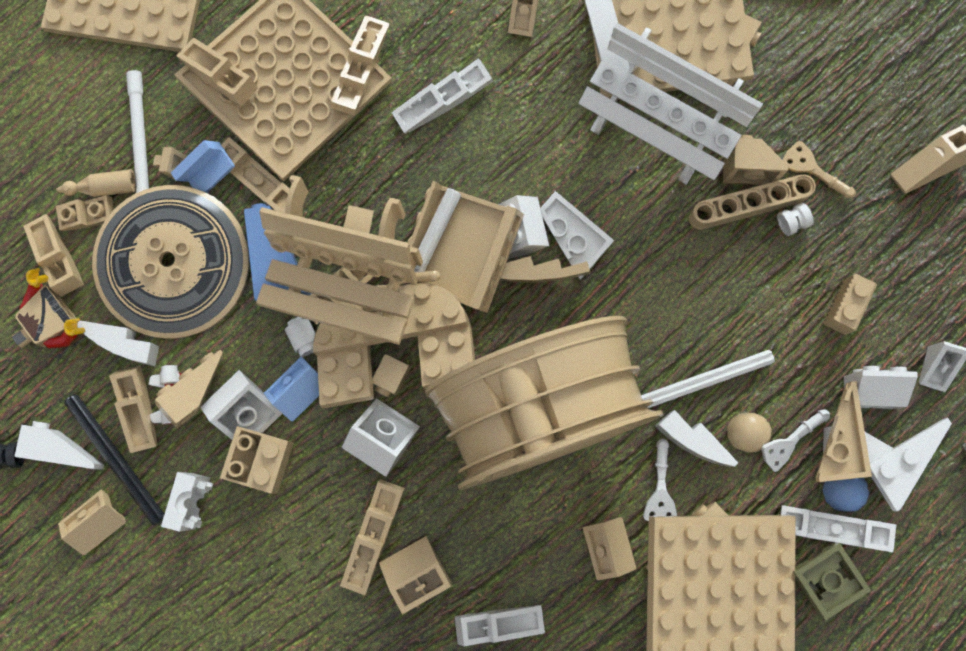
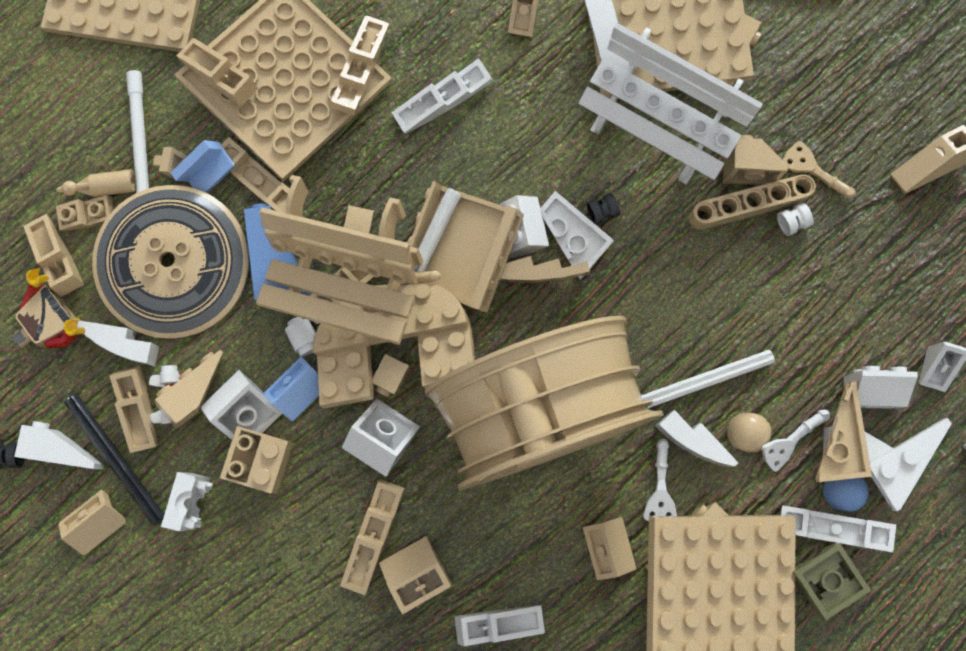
(604, 208): none -> black wheel
(850, 304): tan brick -> none

